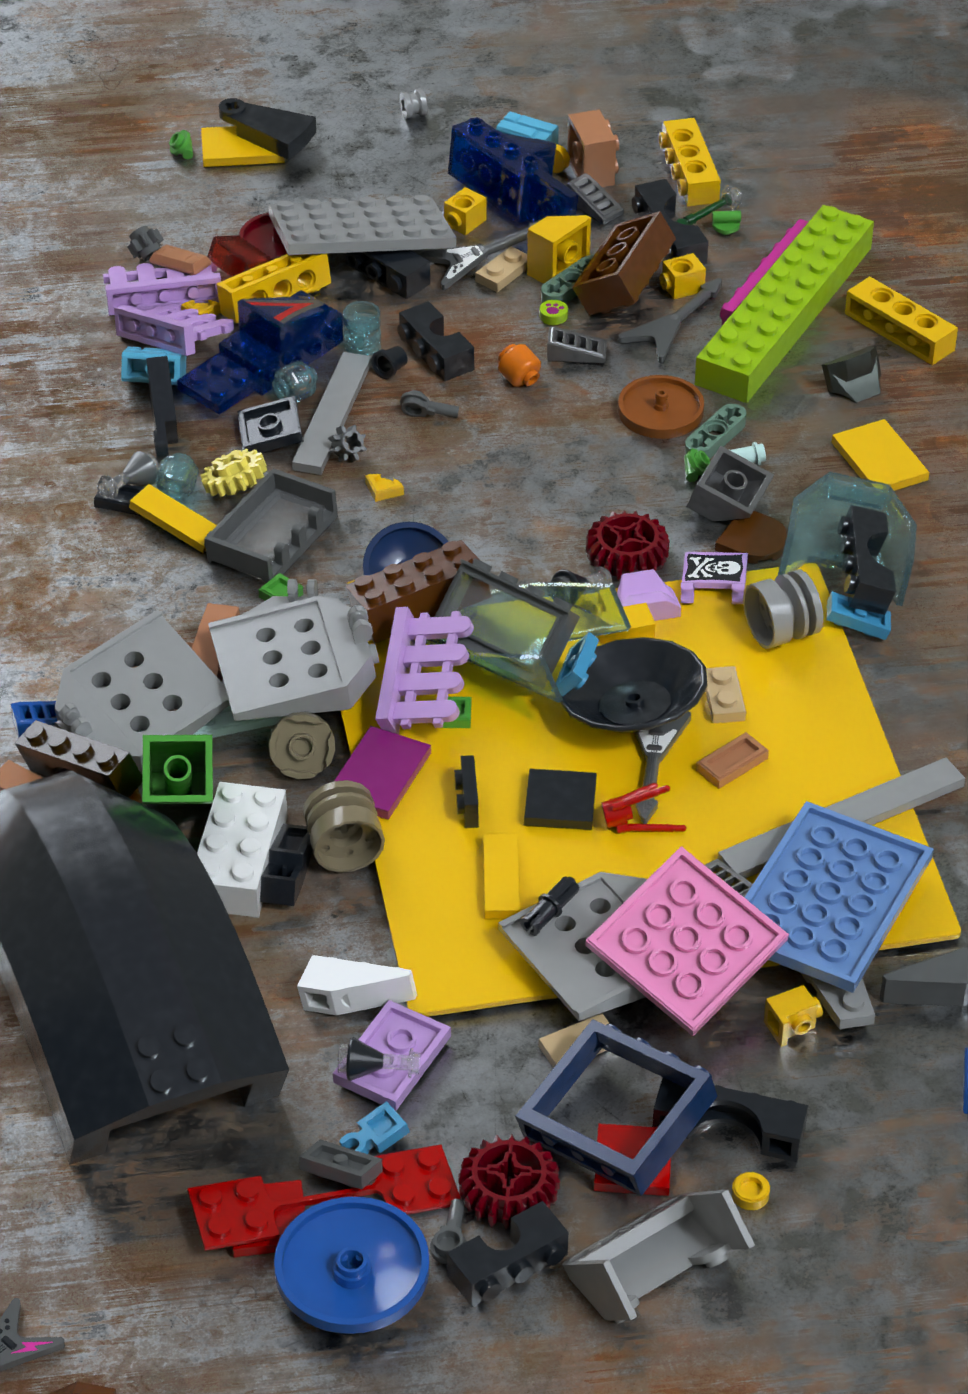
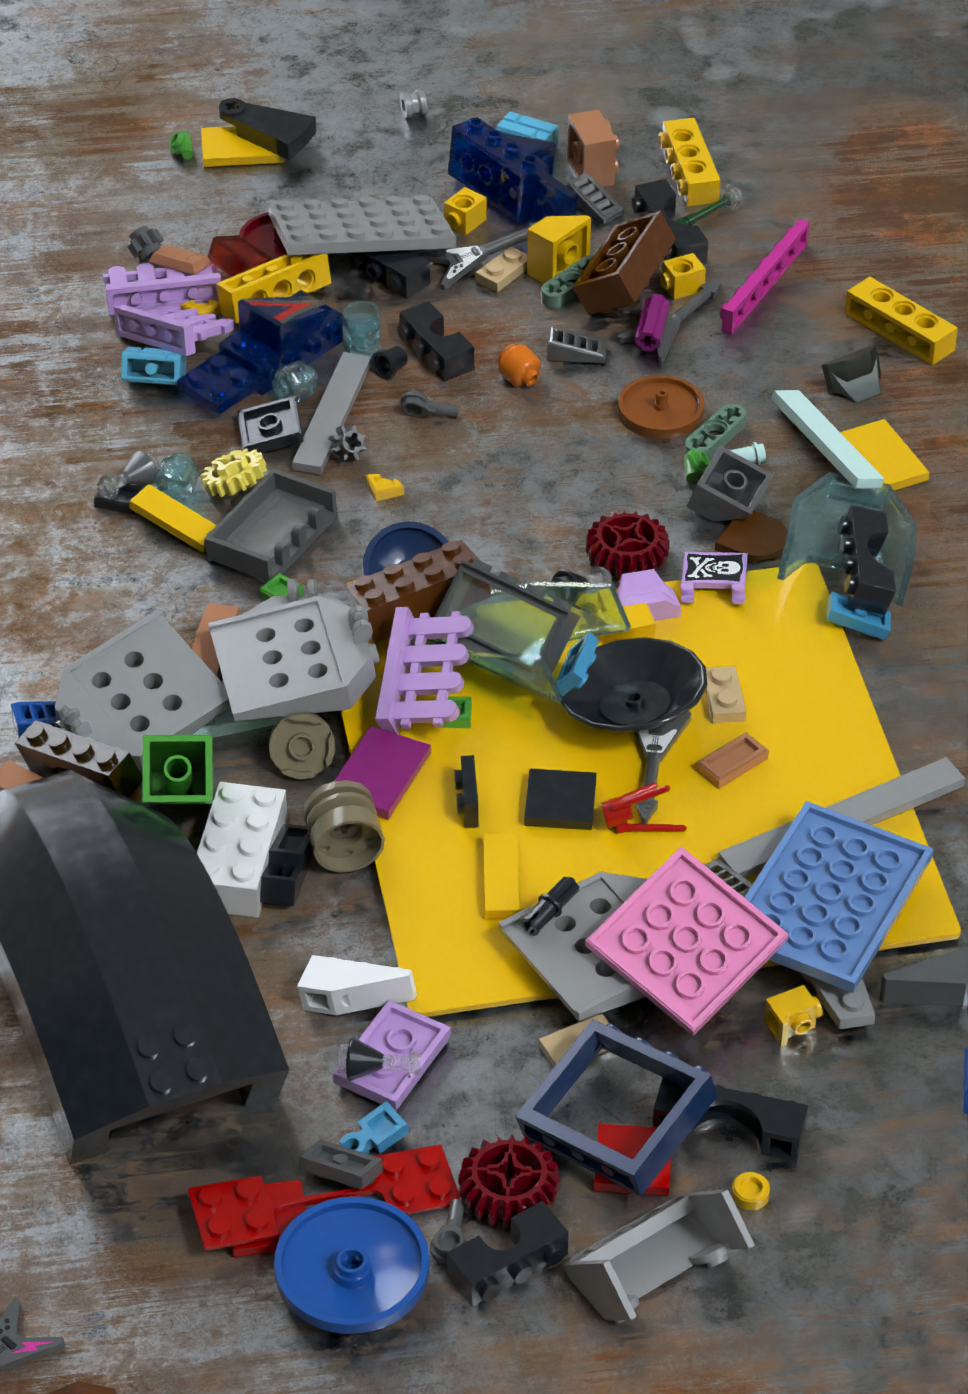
(162, 405): black piece -> none
(553, 312): lime tile -> none
(561, 159): yellow tile -> none
(652, 322): none -> magenta axle
(726, 221): bright green plate -> none
(783, 304): lime brick -> none
(783, 608): light grey wheel -> none
(827, 439): none -> light aqua tile

